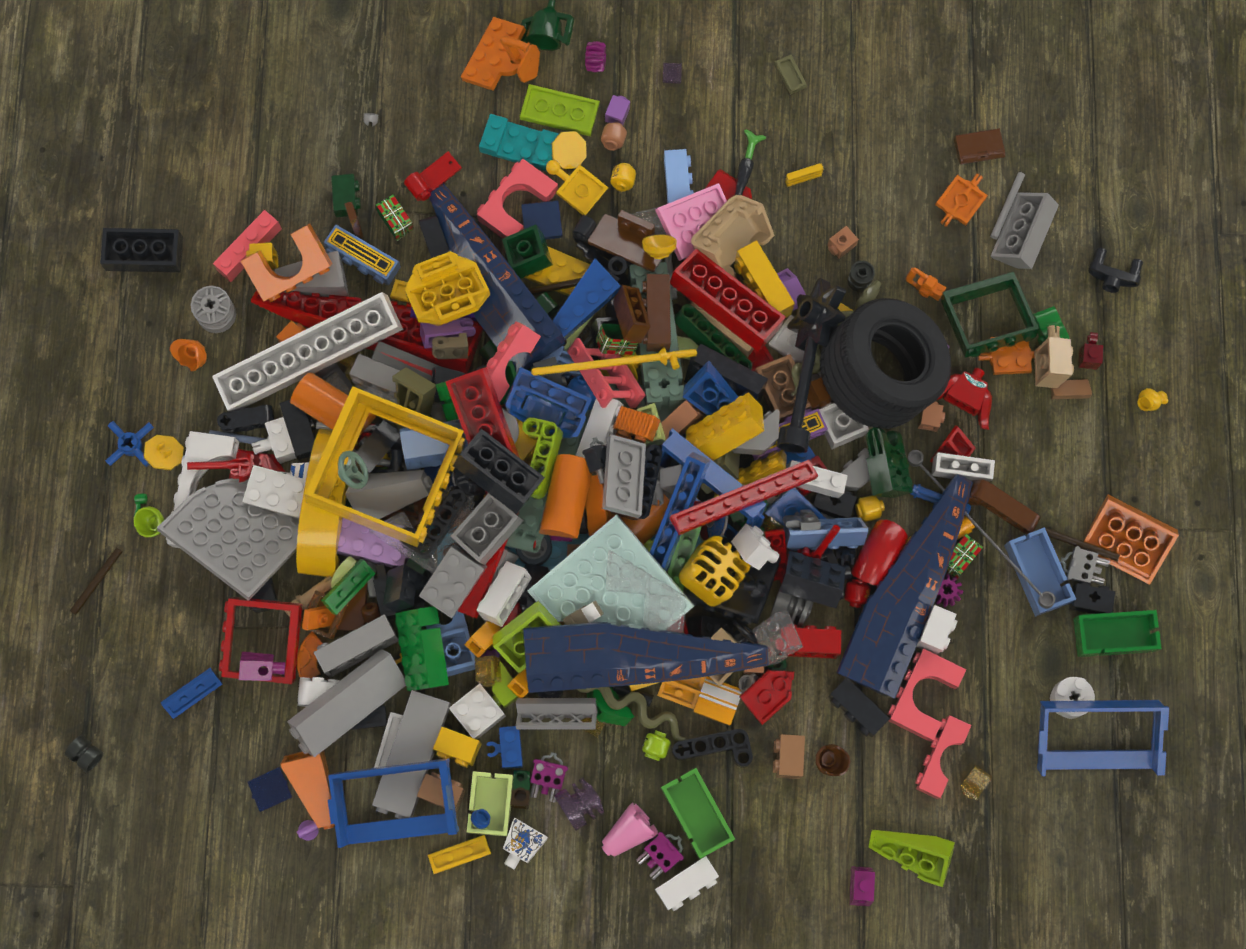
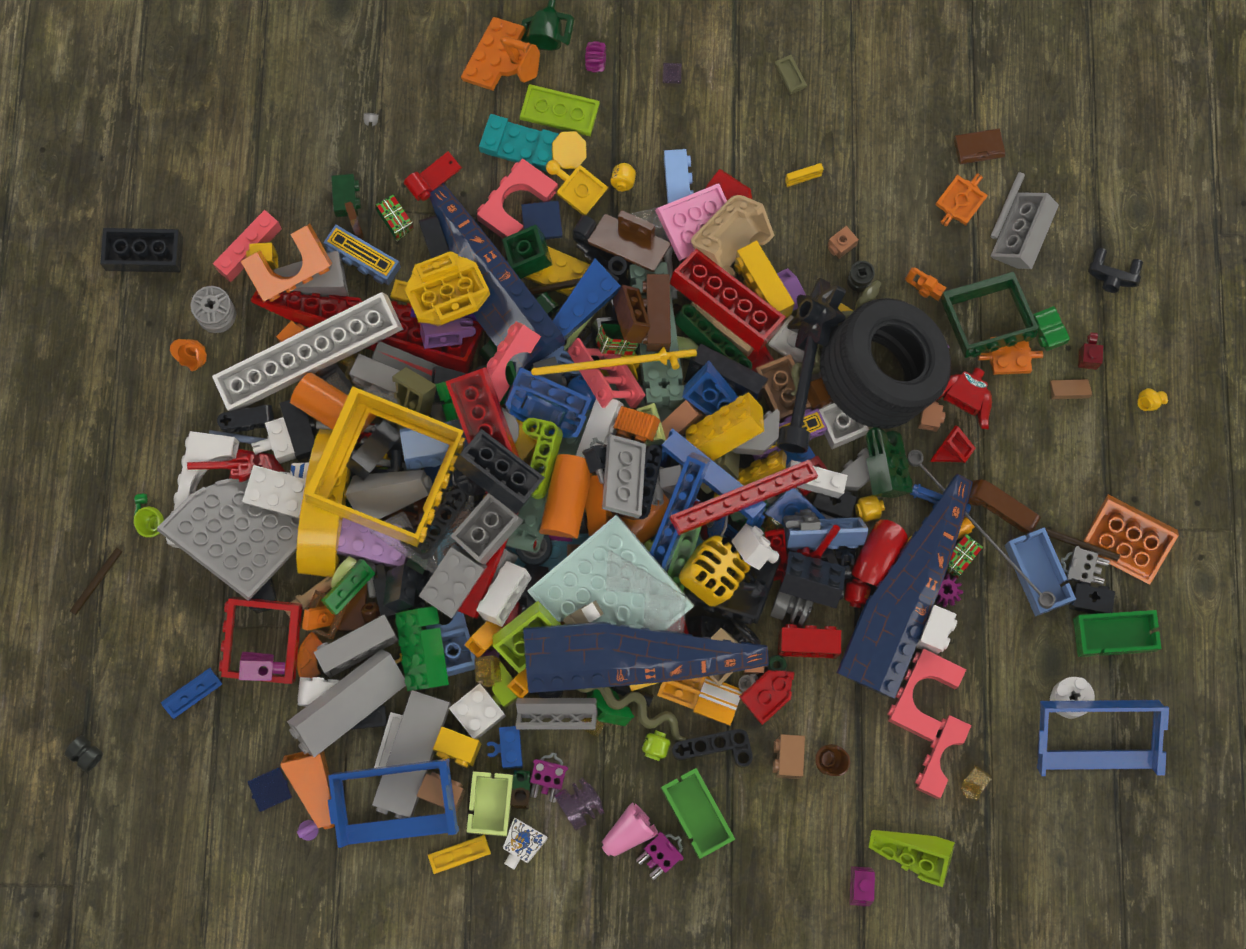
(124, 438): blue bar -> none
(163, 452): yellow piece -> none
(350, 470): sand green piece -> none
(450, 347): dark tan leg -> none
(480, 818): blue plate -> none
(613, 136): nougat head -> none
(617, 110): medium lavender brick -> none
(659, 245): yellow piece -> none
(687, 884): white brick -> none
(746, 165): black piece -> none
(779, 636): clear piece -> none
(858, 708): black brick -> none
(969, 467): white brick -> none
(1053, 360): tan brick -> none

